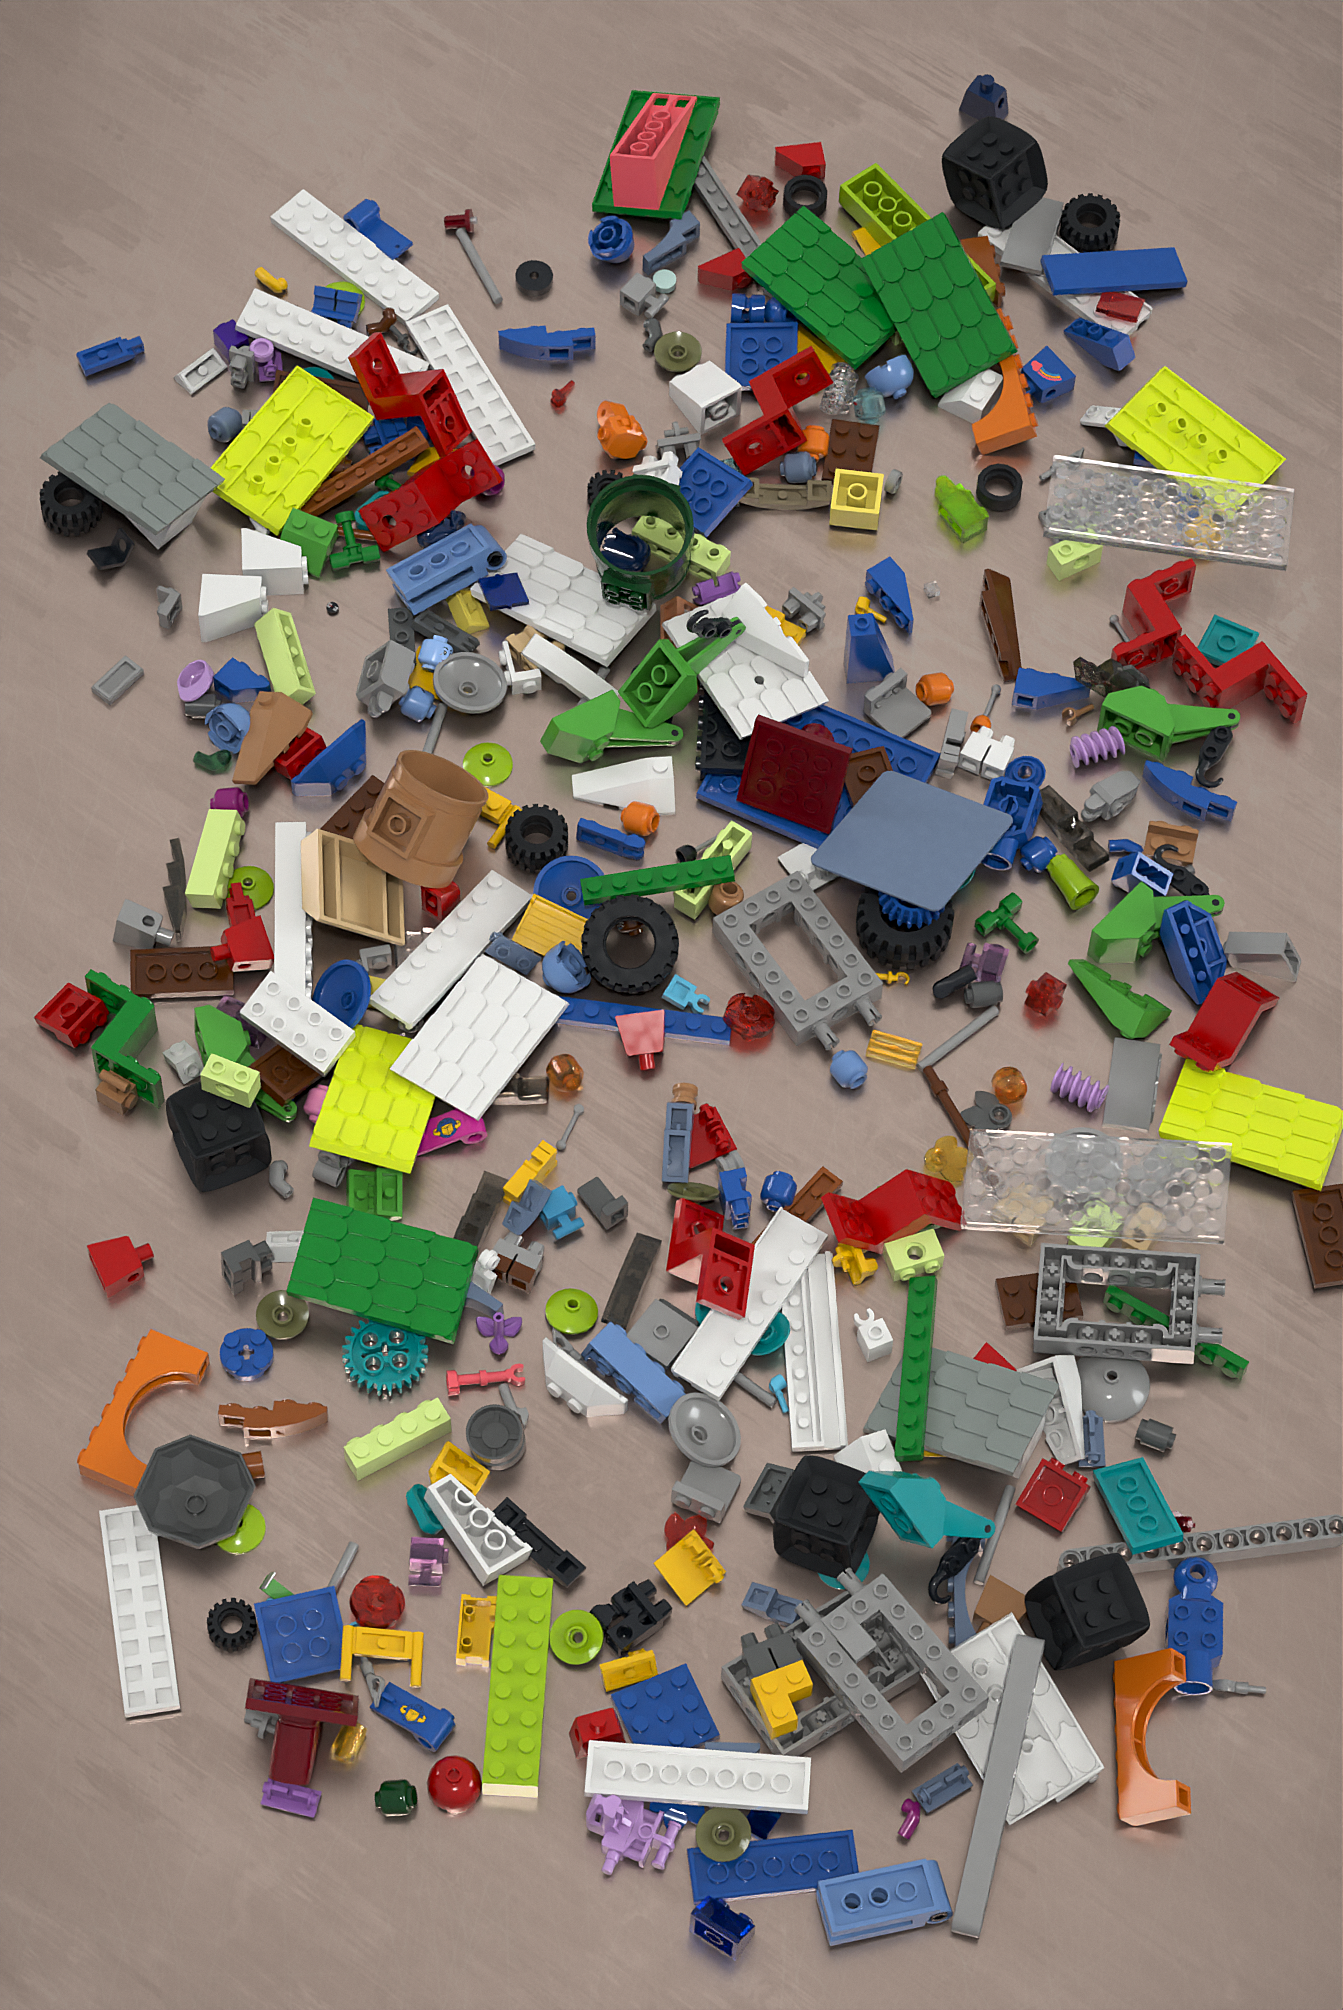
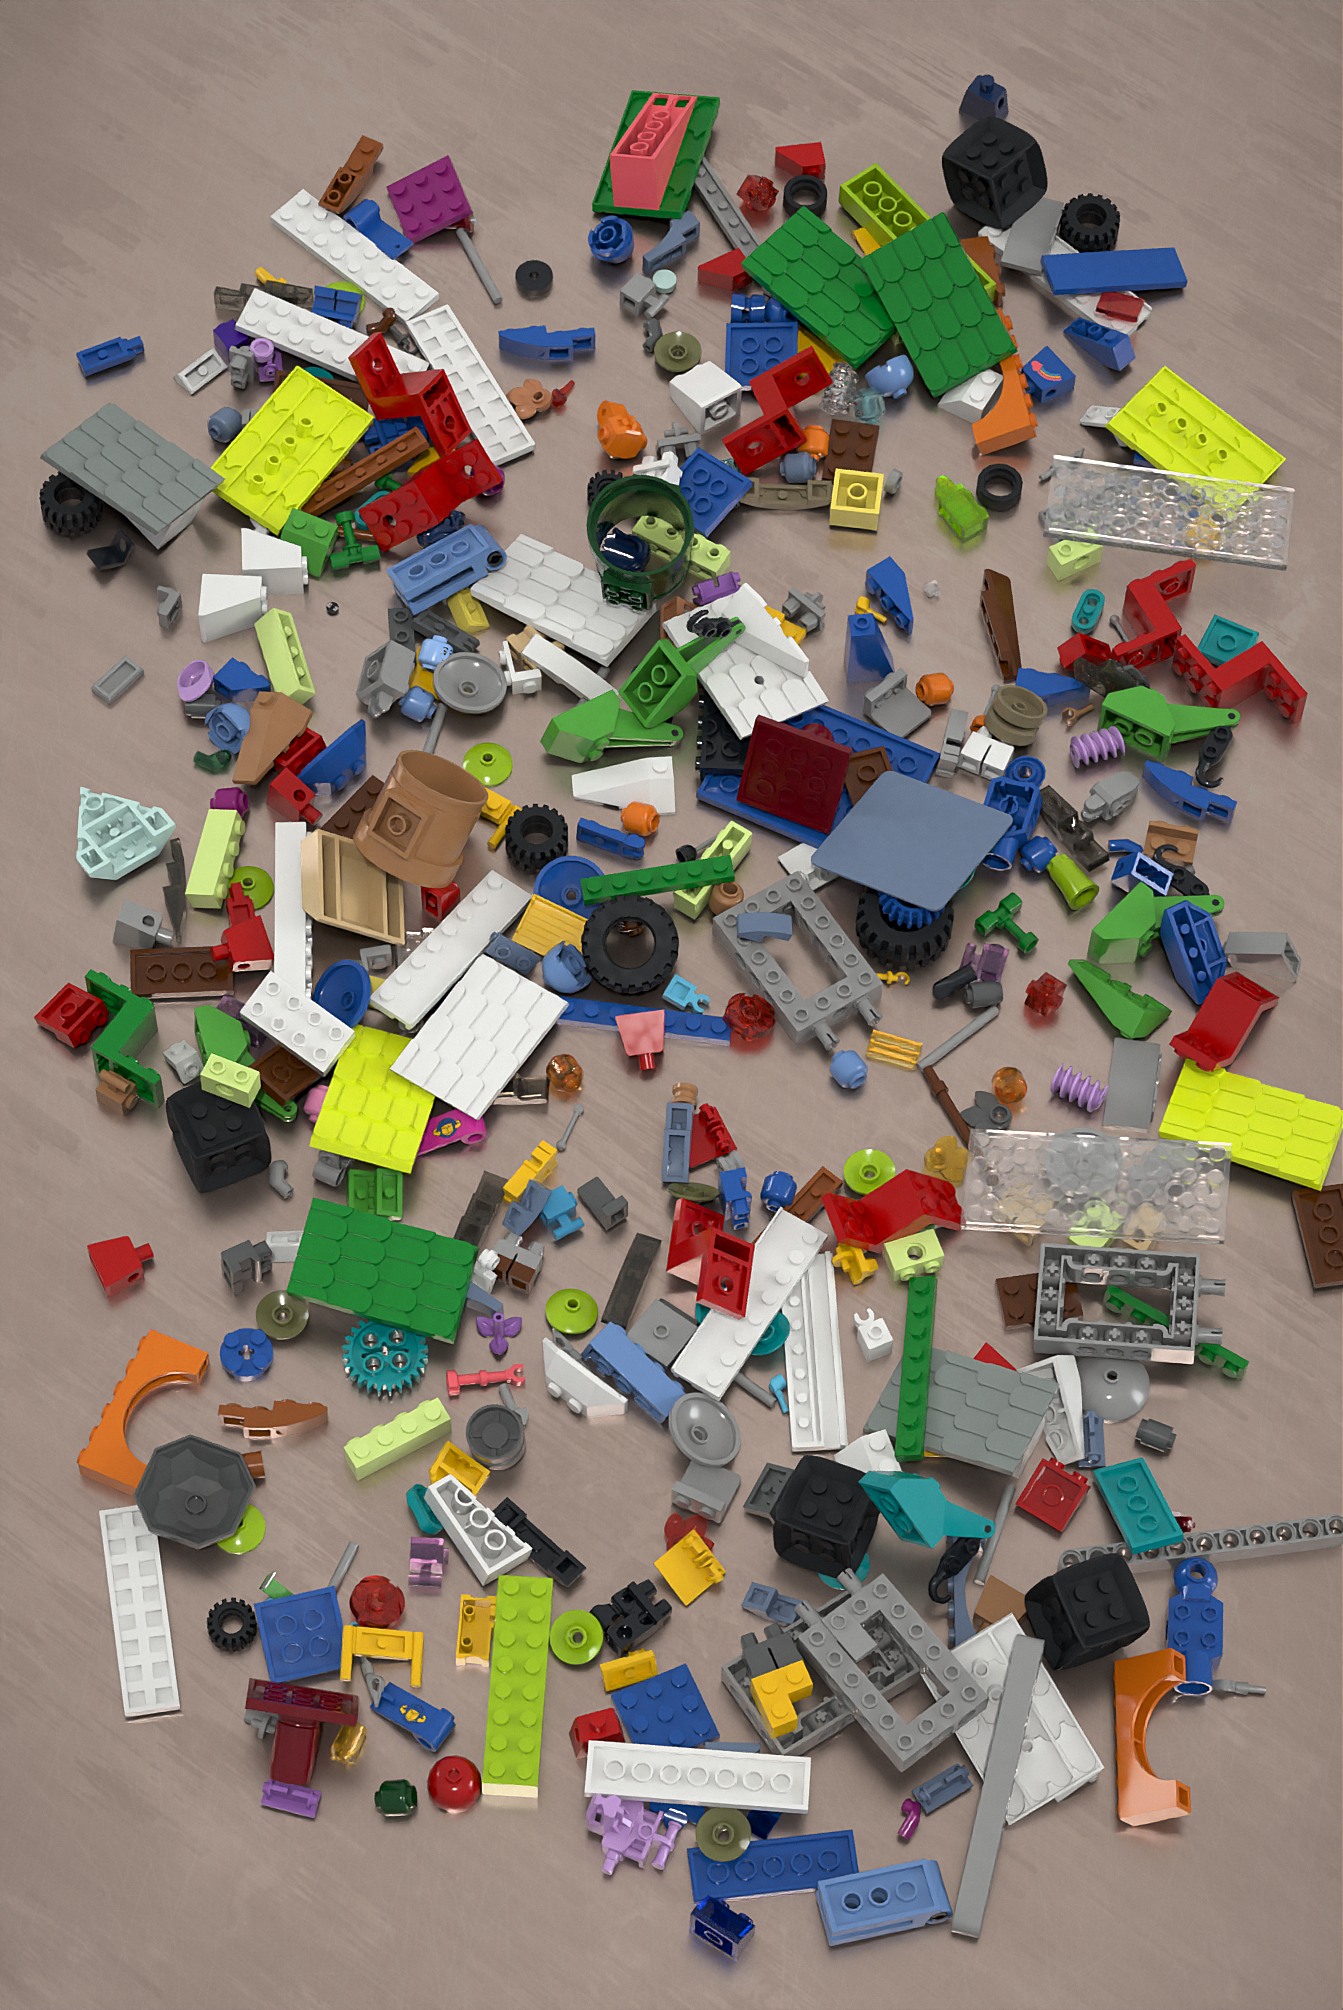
(118, 834): none -> light aqua wedge
(237, 299): none -> clear smoke slope
(292, 798): none -> red torso
(353, 176): none -> dark orange slope
(429, 199): none -> magenta plate
(503, 591): clear blue piece -> none
(528, 398): none -> nougat plate
(761, 924): none -> sand blue slope
(868, 1163): none -> lime dish
(1015, 715): none -> dark tan wheel
(1085, 647): none -> red slope
(1086, 612): none -> teal plate

